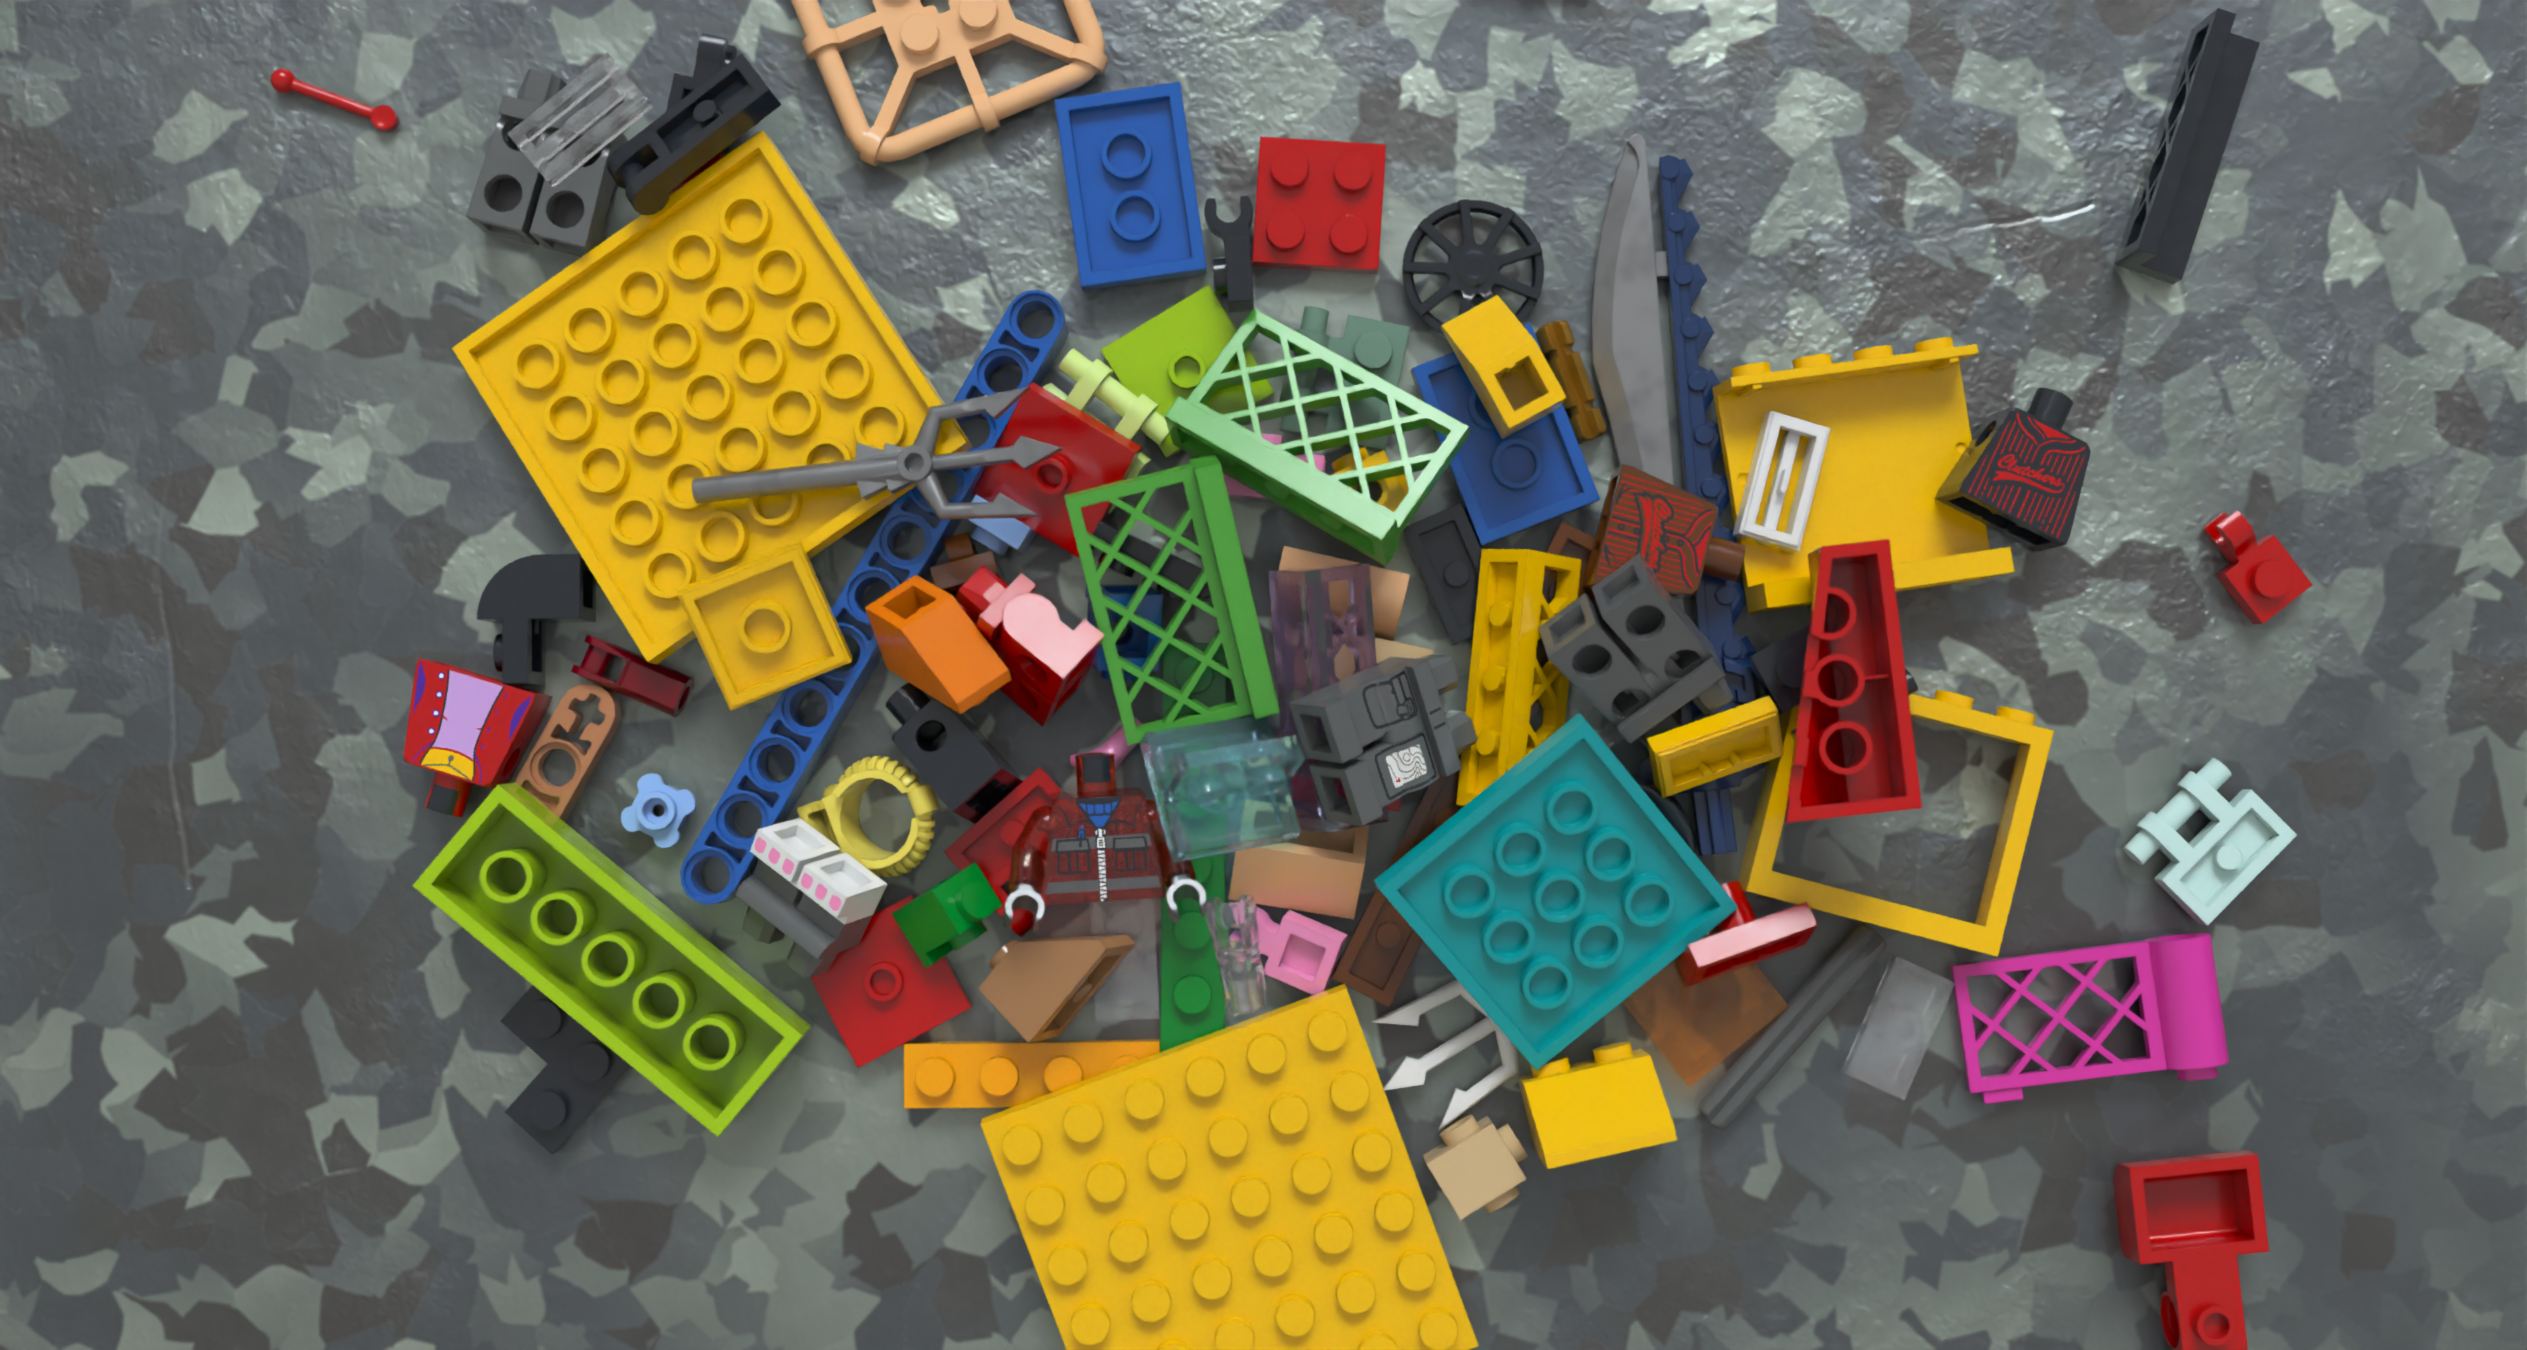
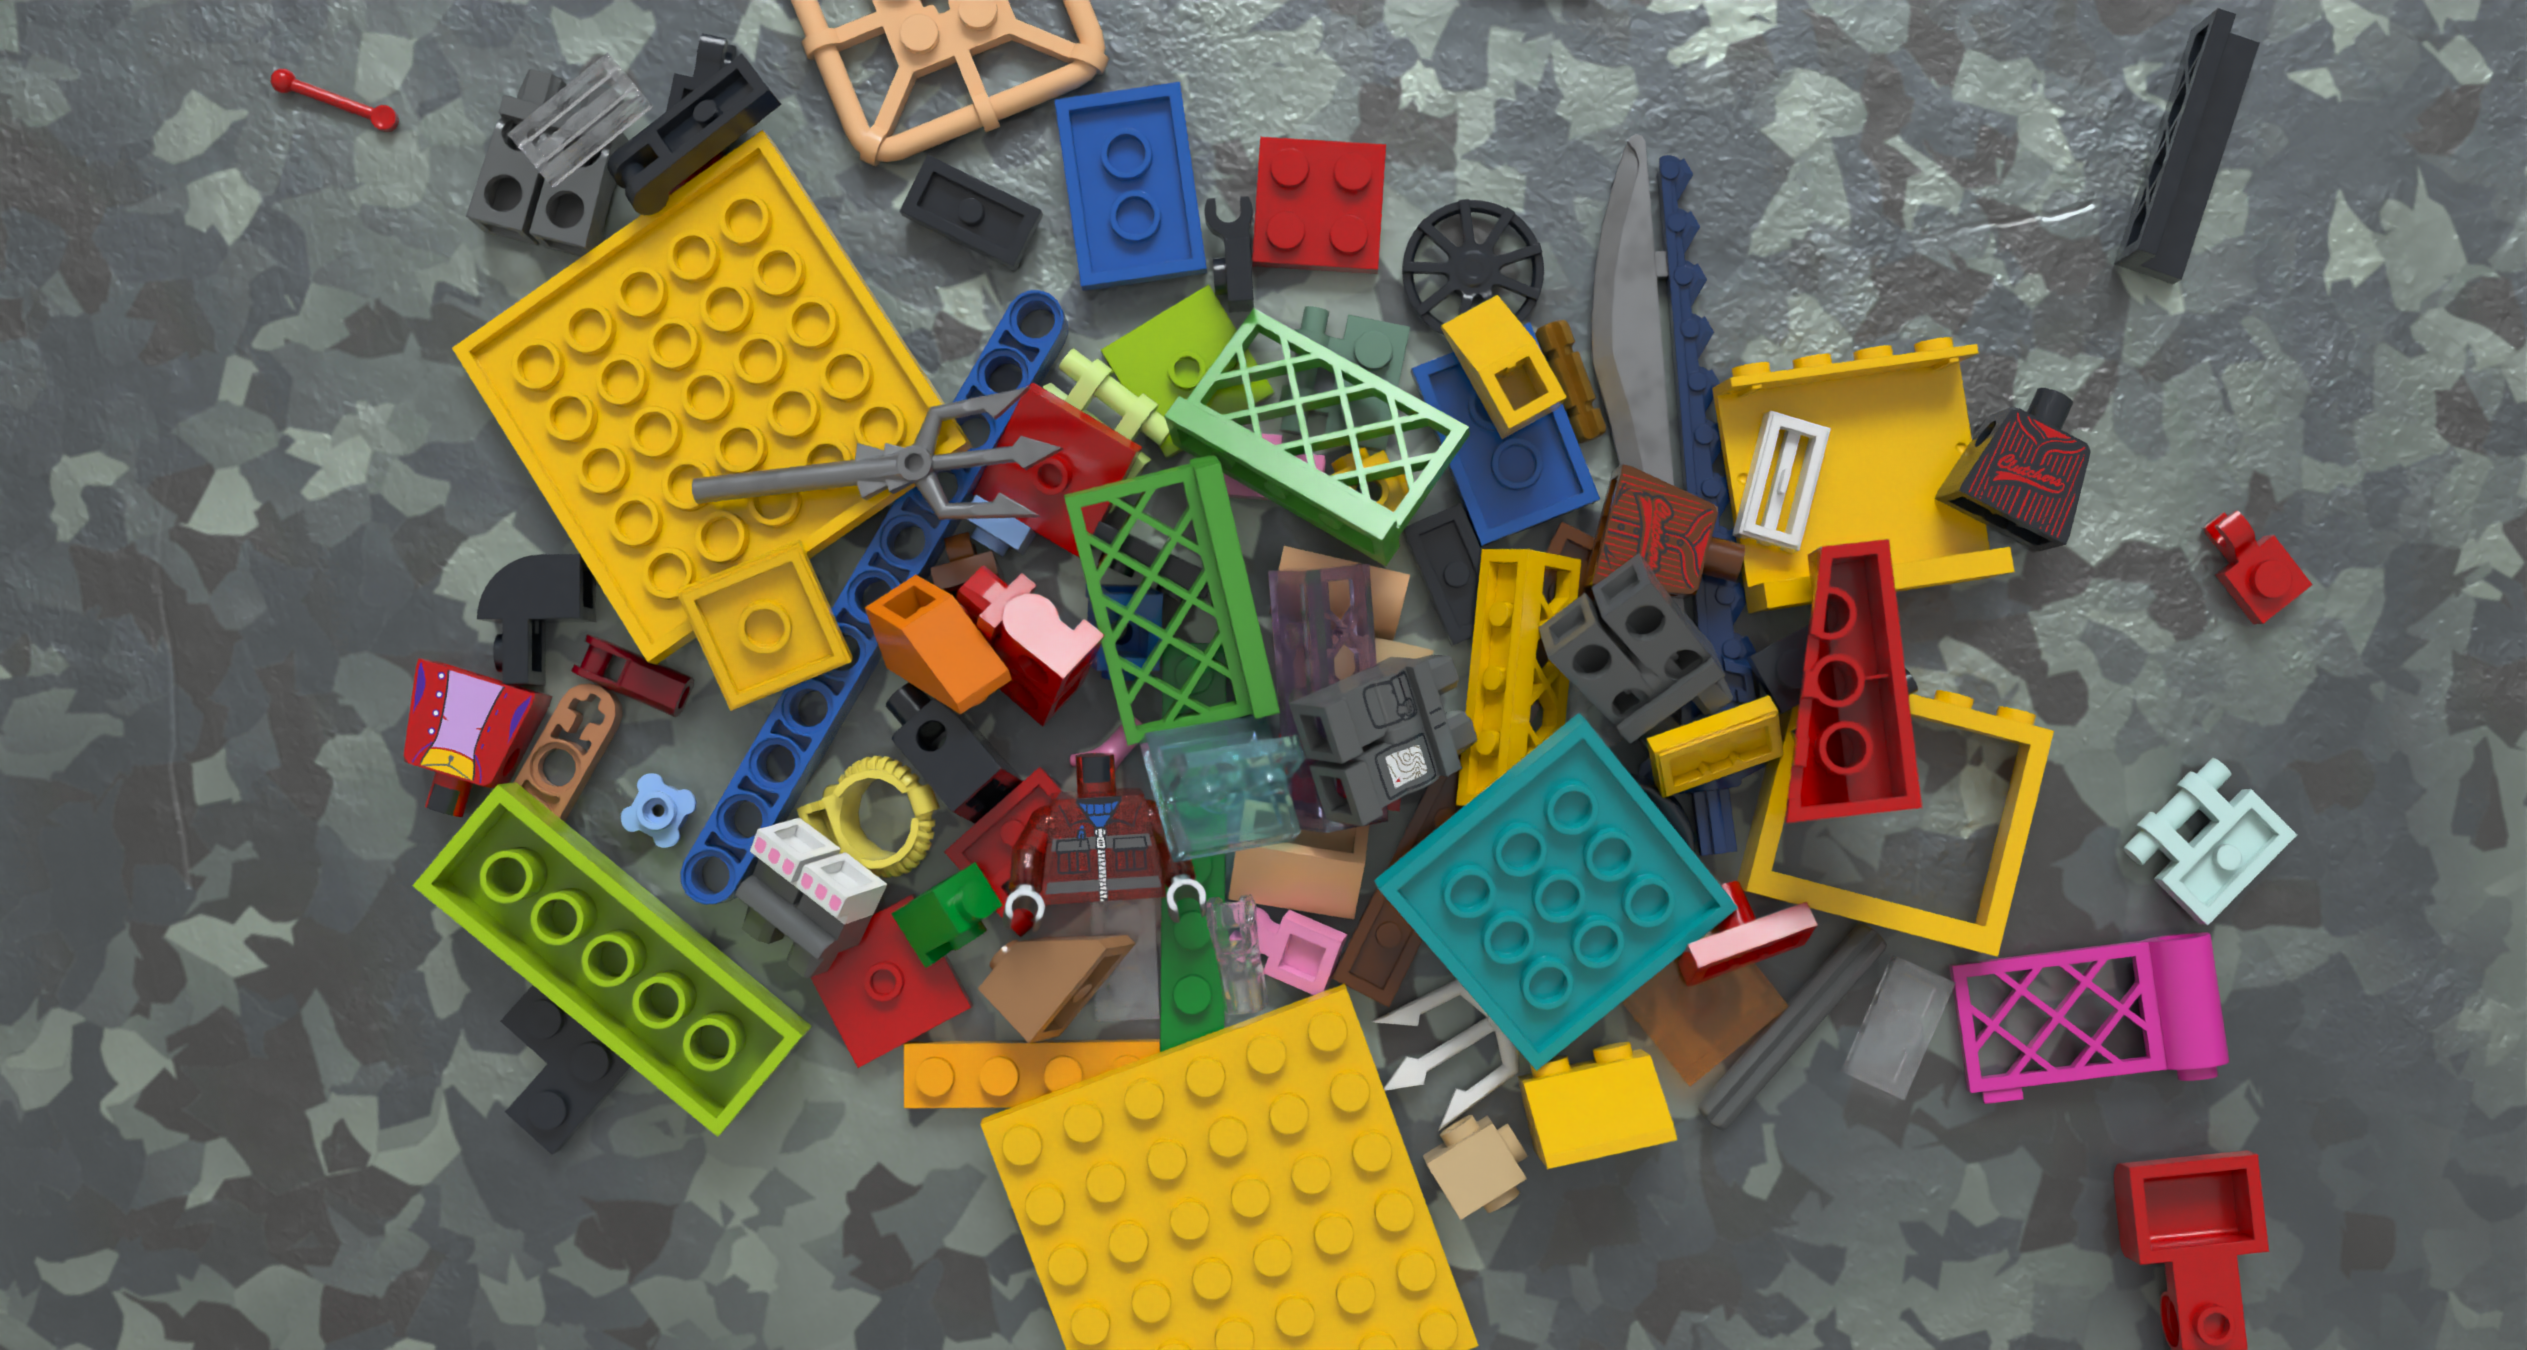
(971, 212): none -> black plate

